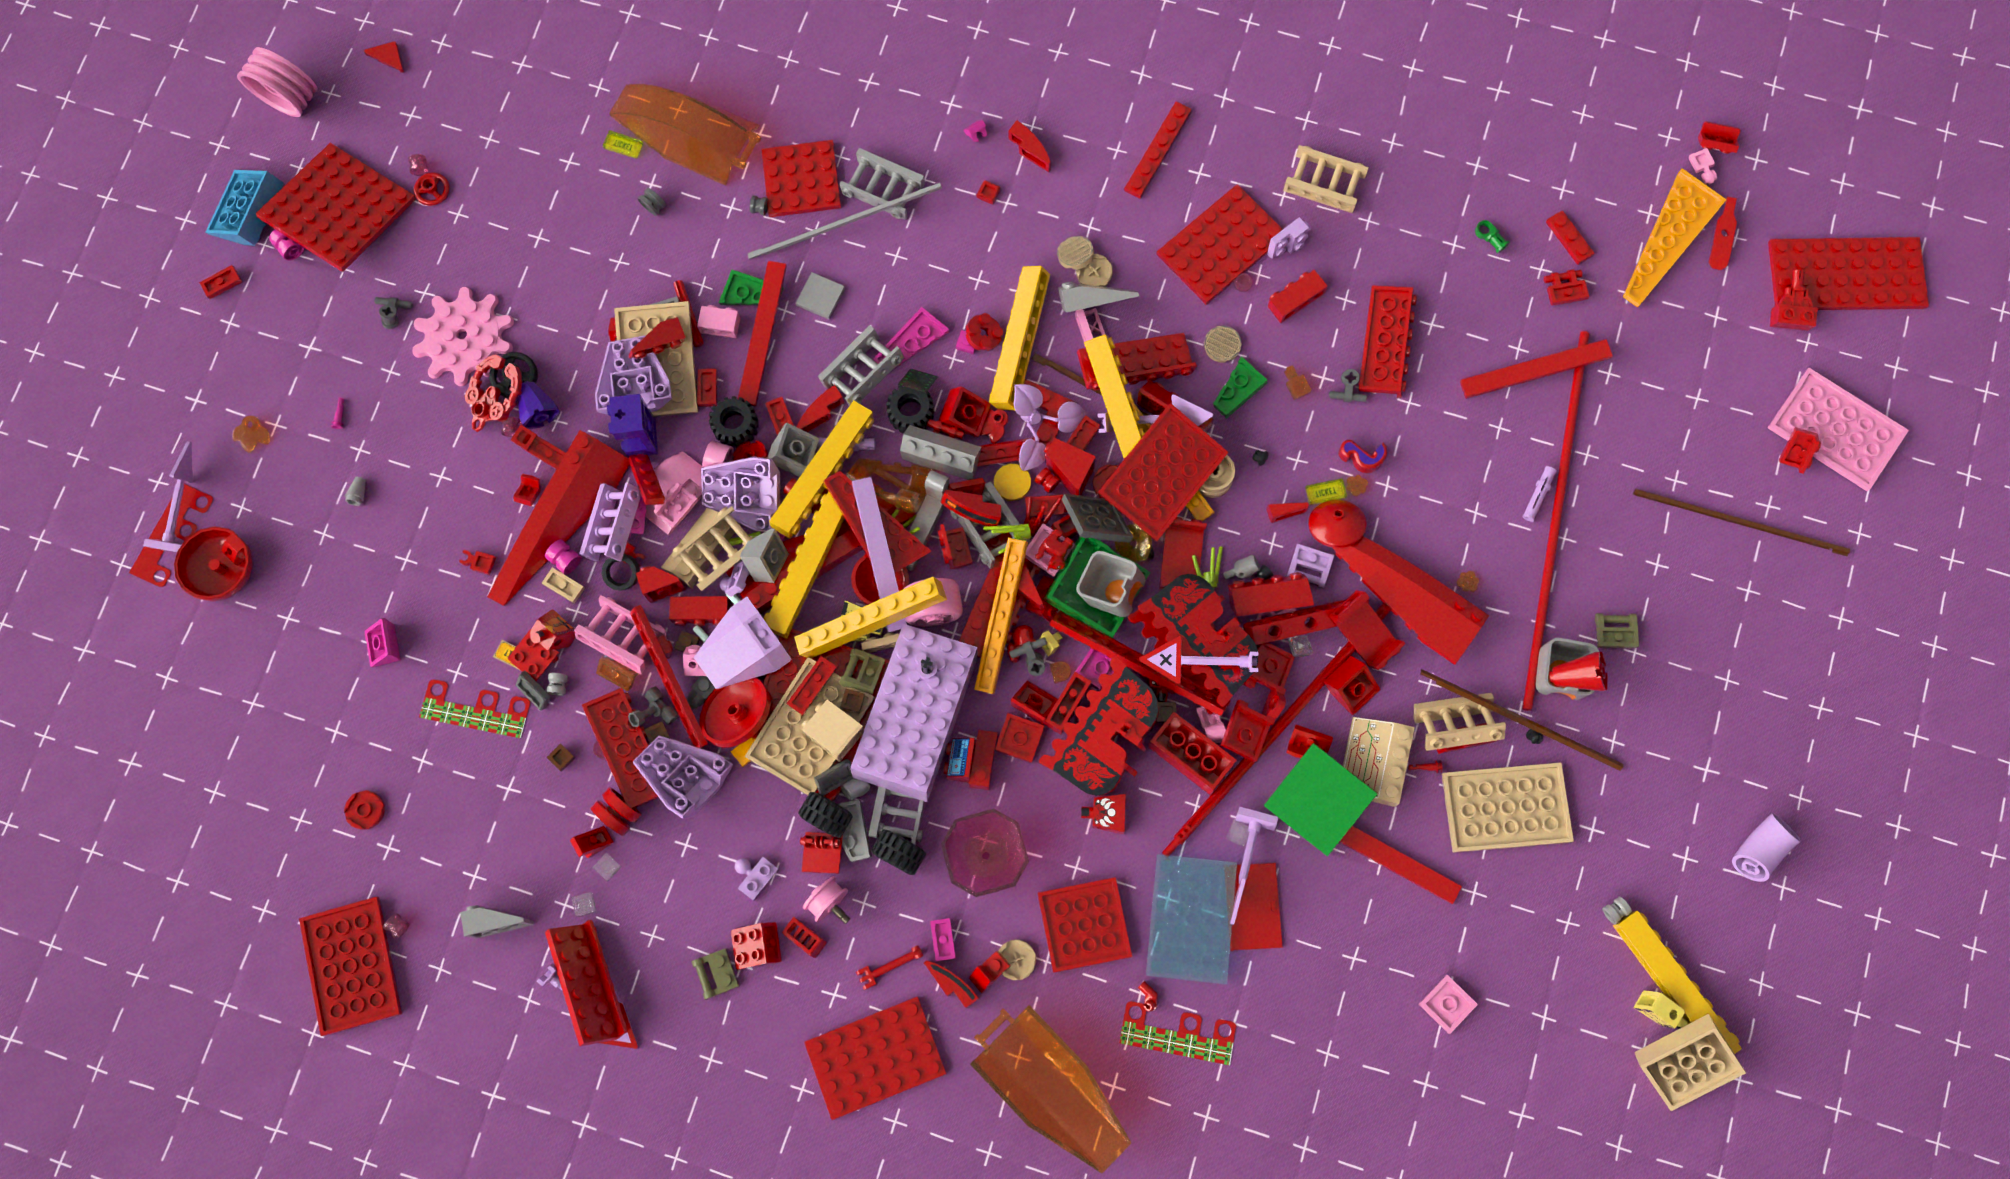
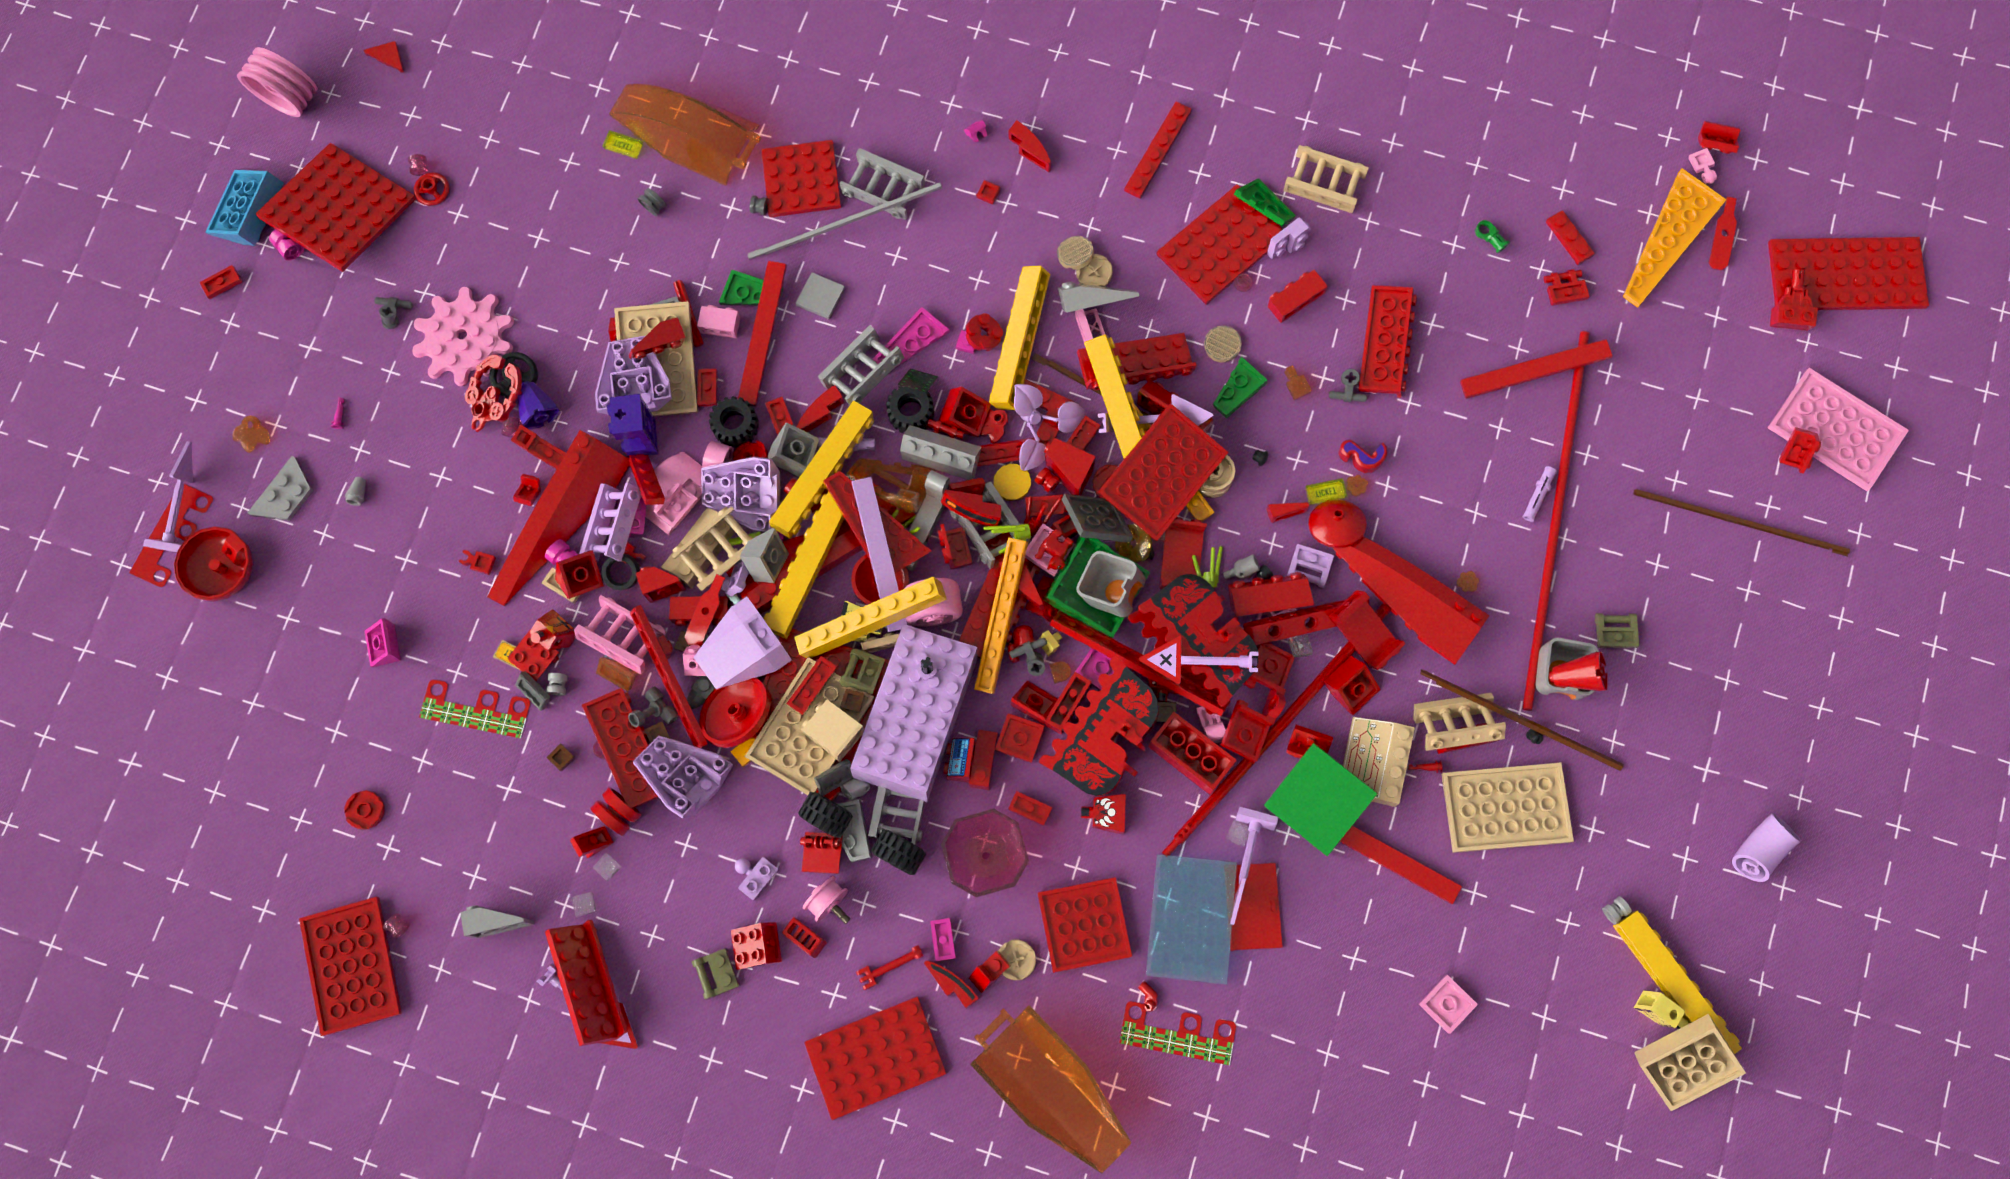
(284, 493): none -> light grey wing
(578, 574): none -> red slope
(700, 621): none -> red piece
(1030, 808): none -> red plate
(1265, 201): none -> green wing

